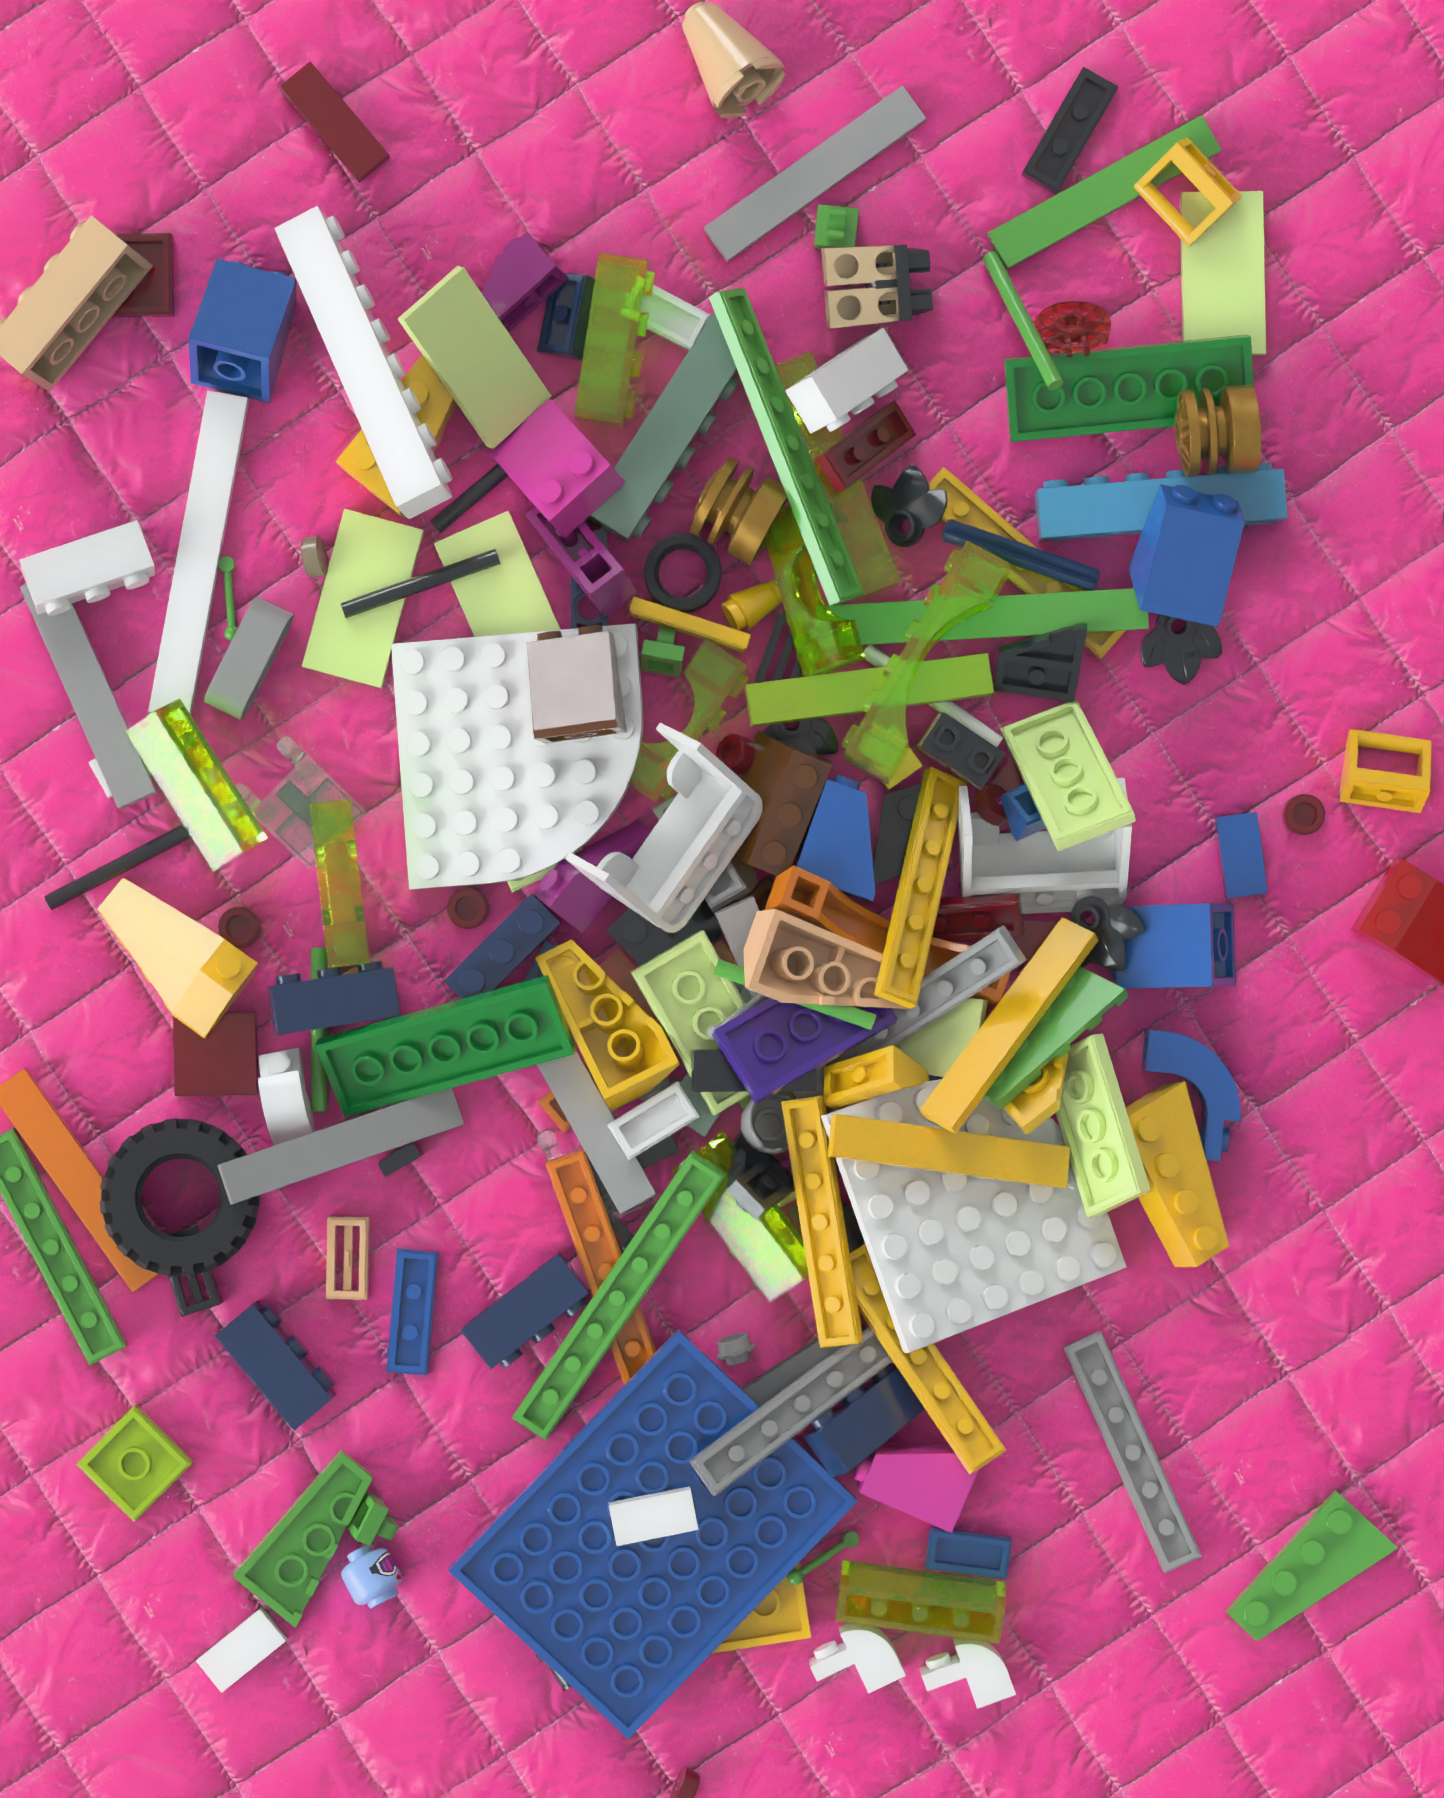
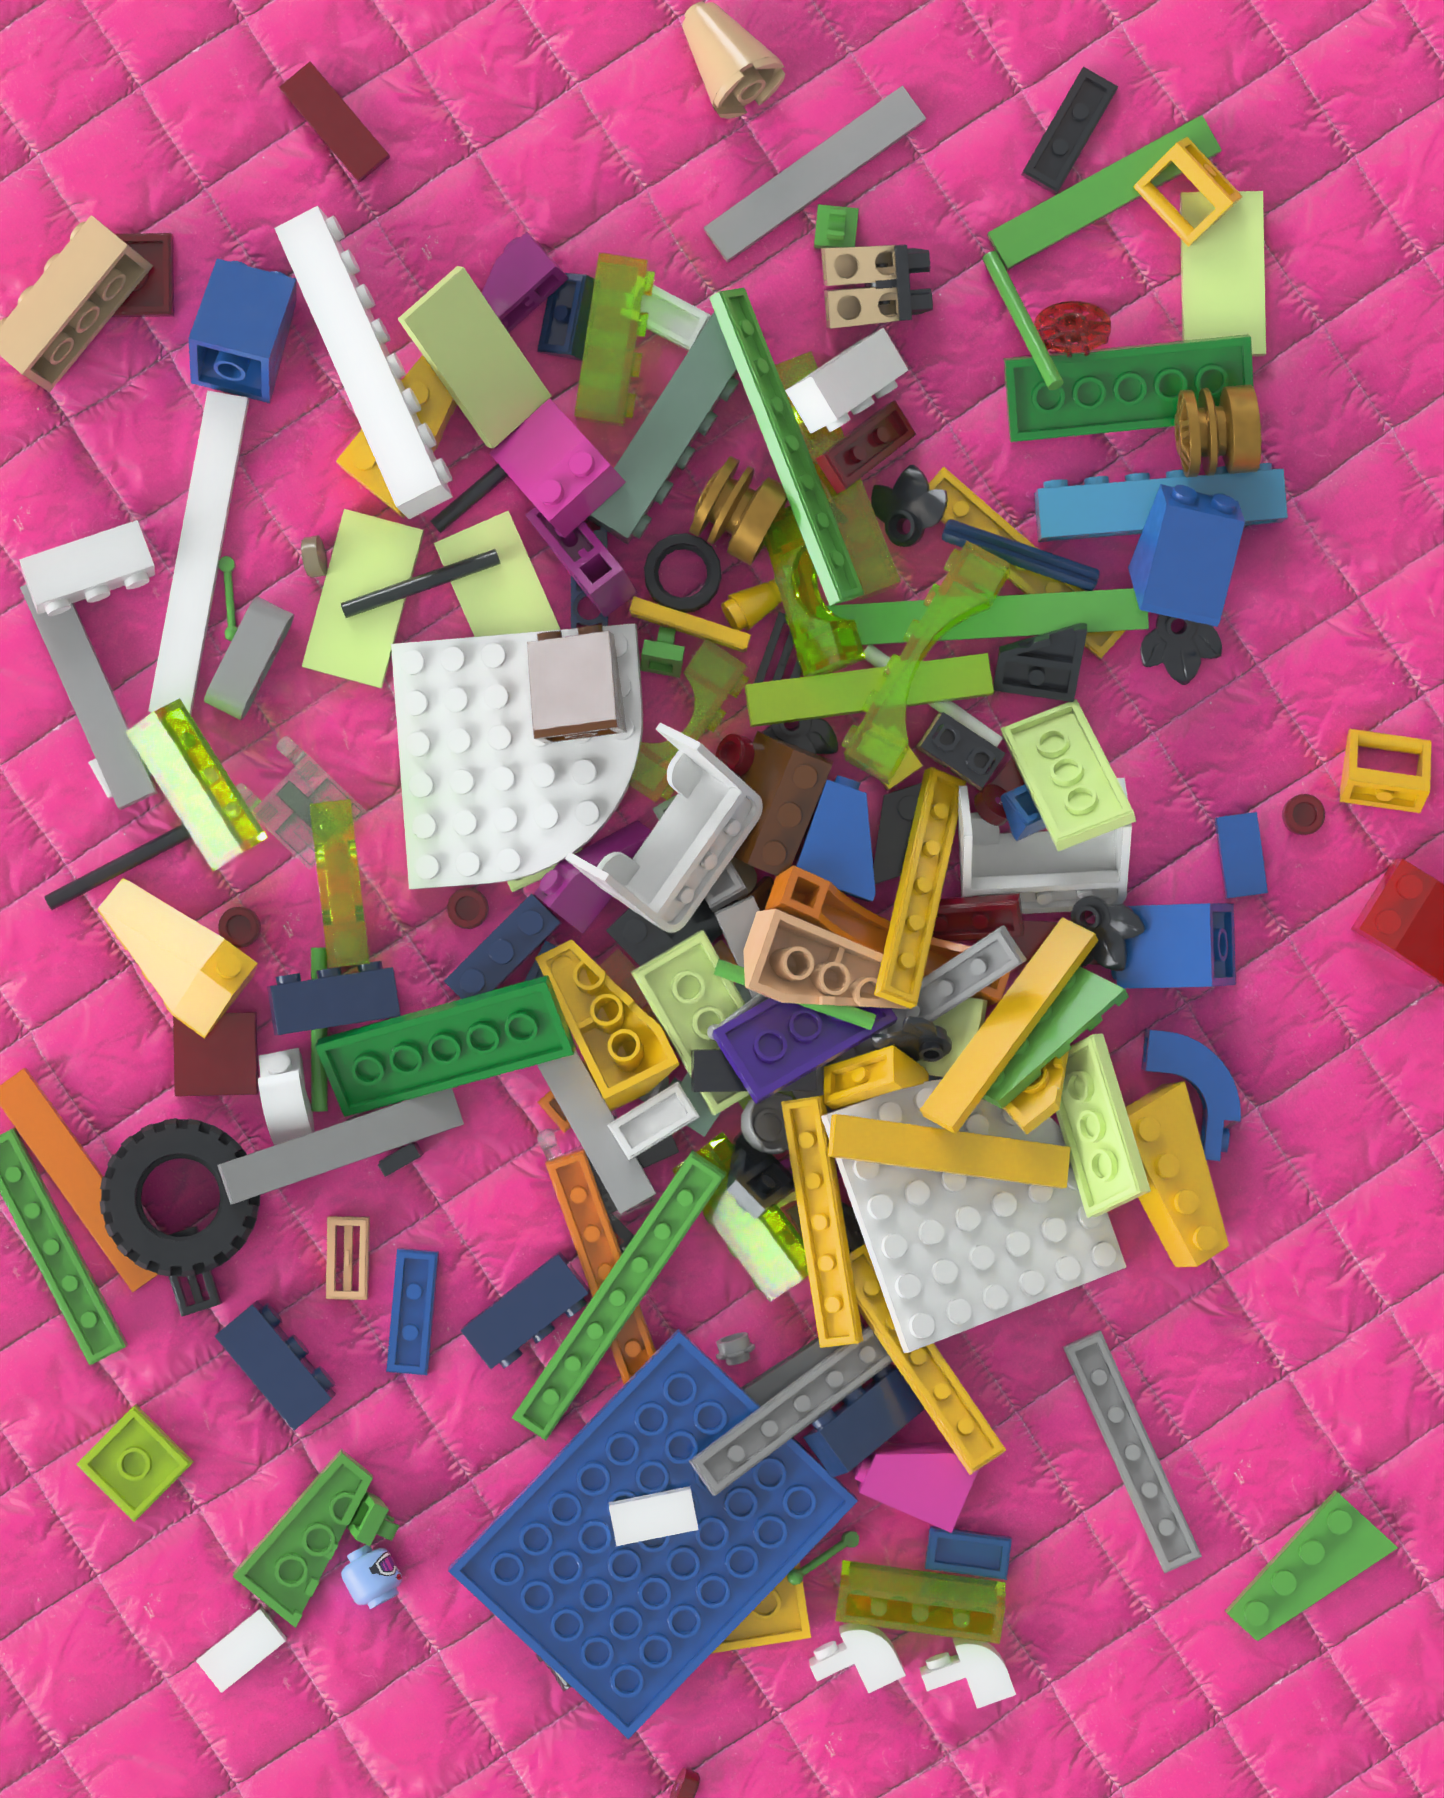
(917, 1039): none -> black plate

